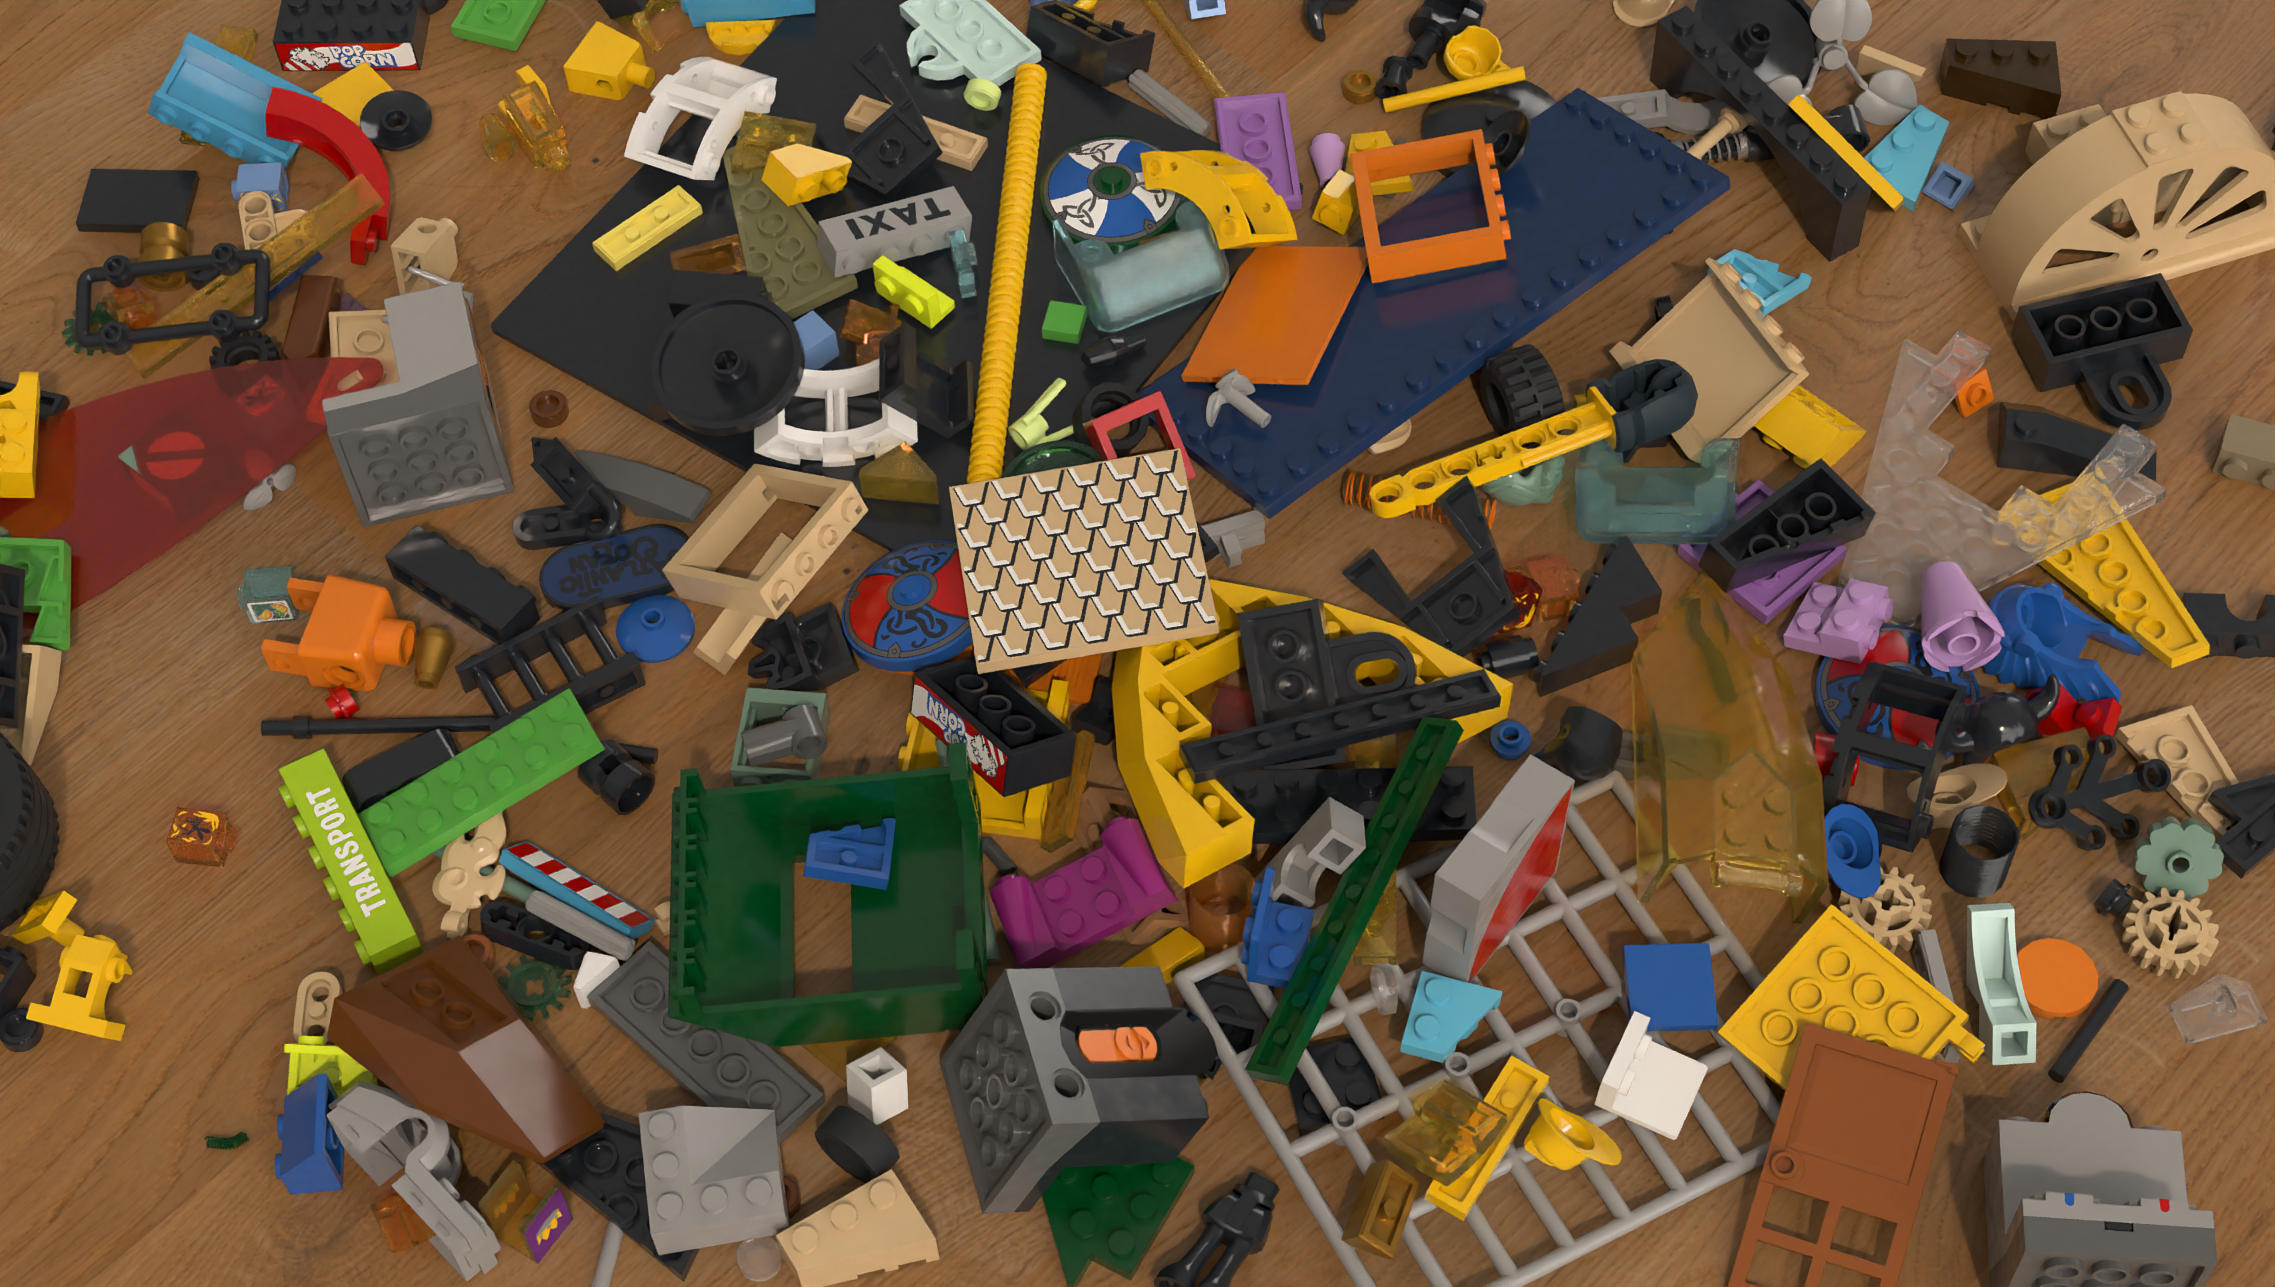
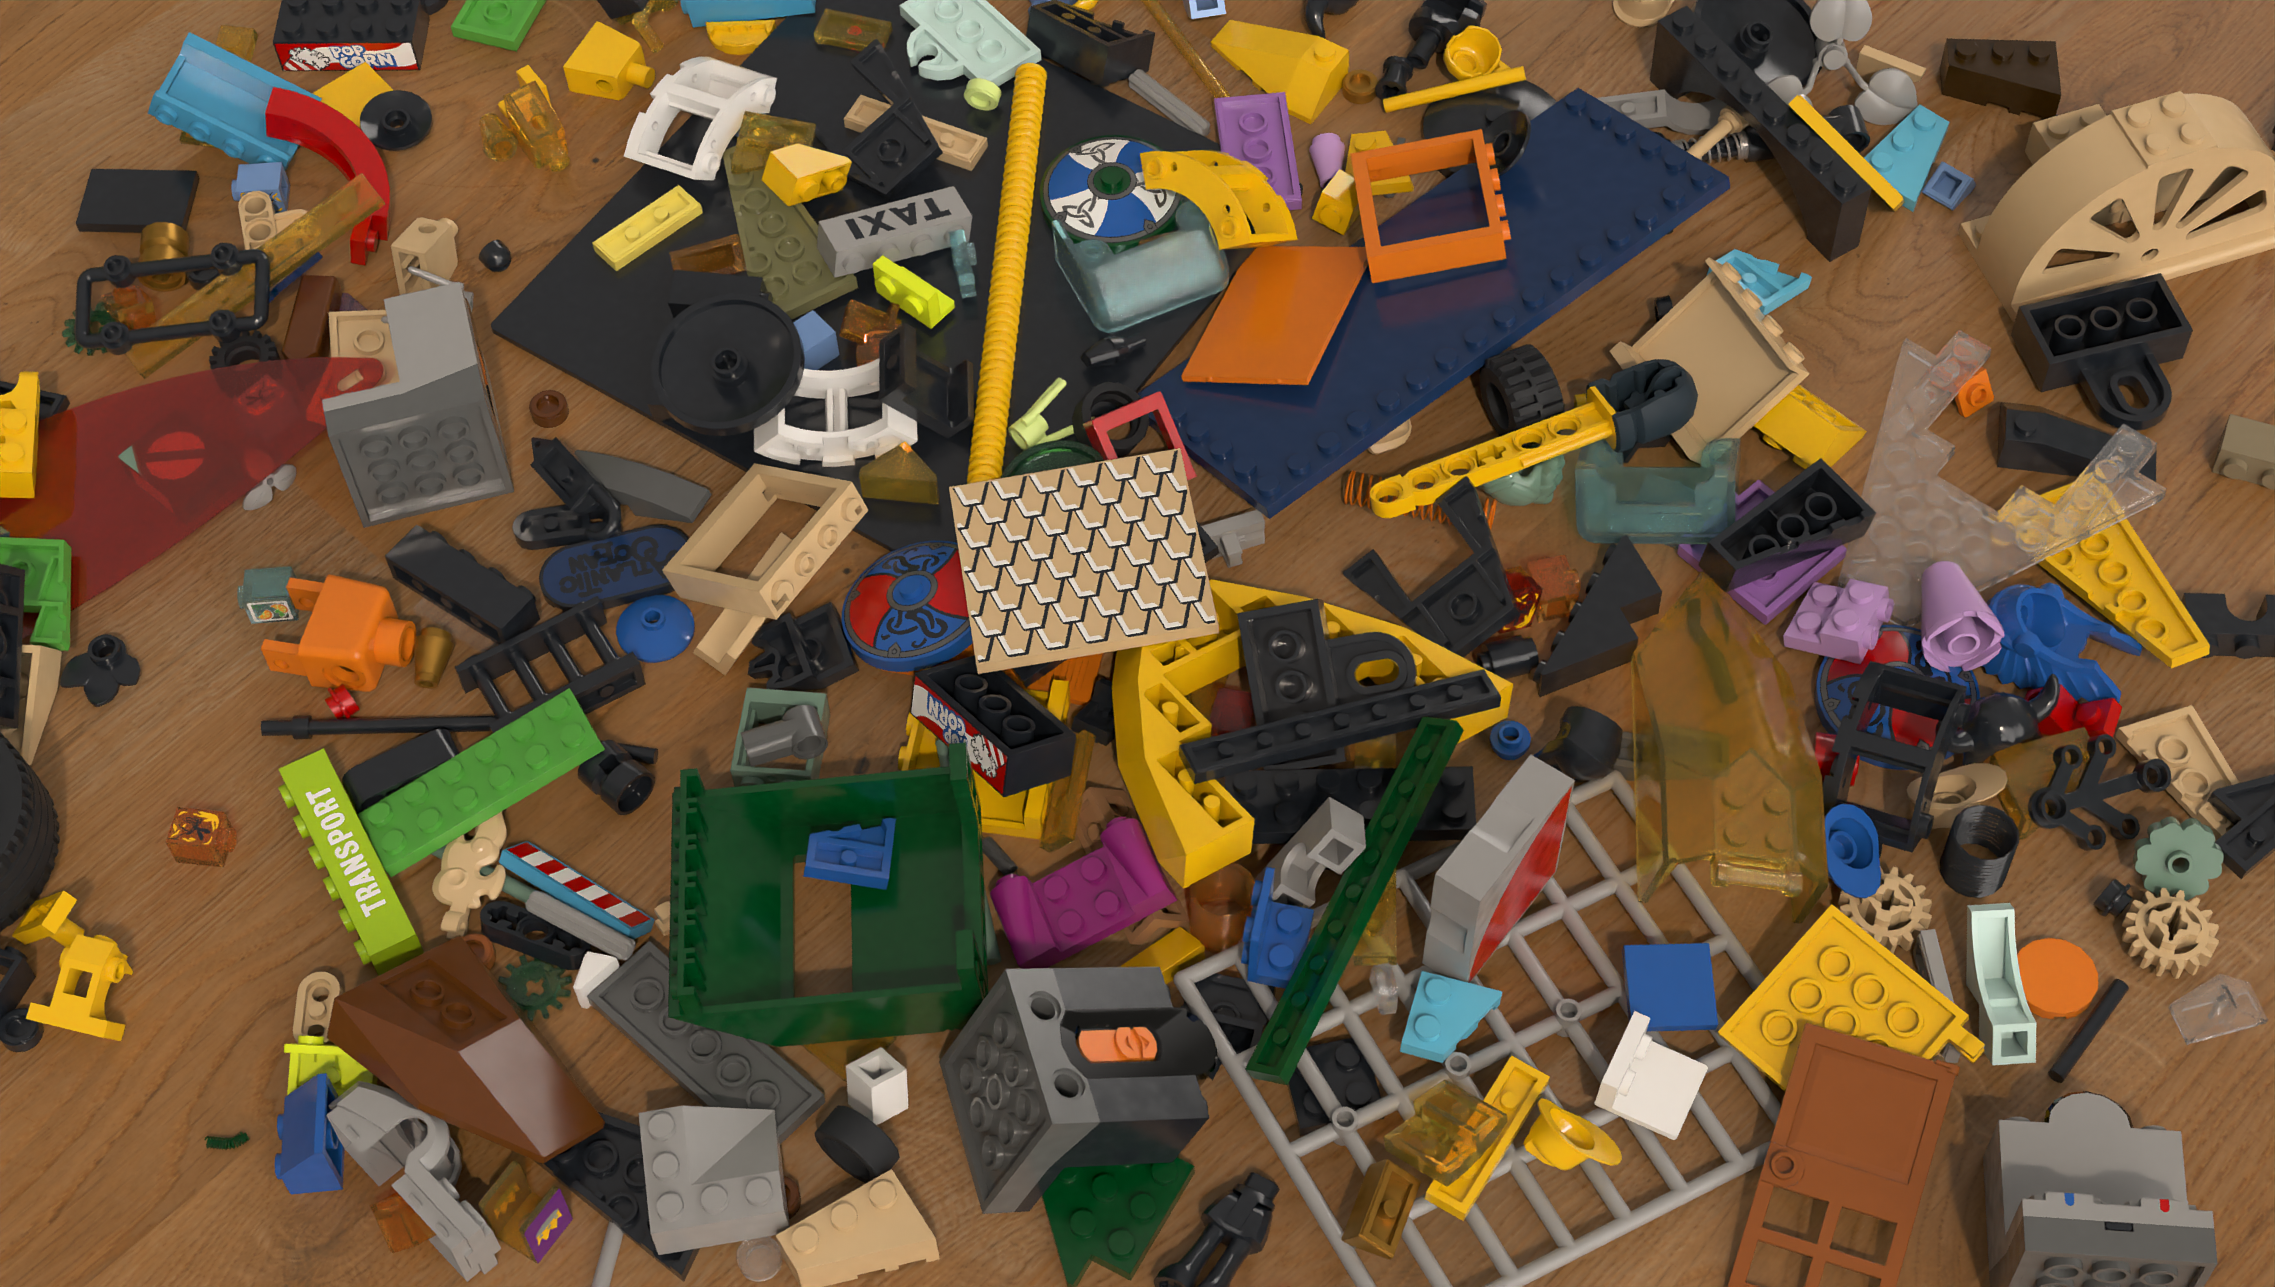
(101, 674): none -> black plate
(495, 256): none -> black hinge
(851, 30): none -> clear yellow tile
(1064, 322): bright green tile -> none
(1233, 390): light grey plant -> none
(1287, 62): none -> yellow wedge

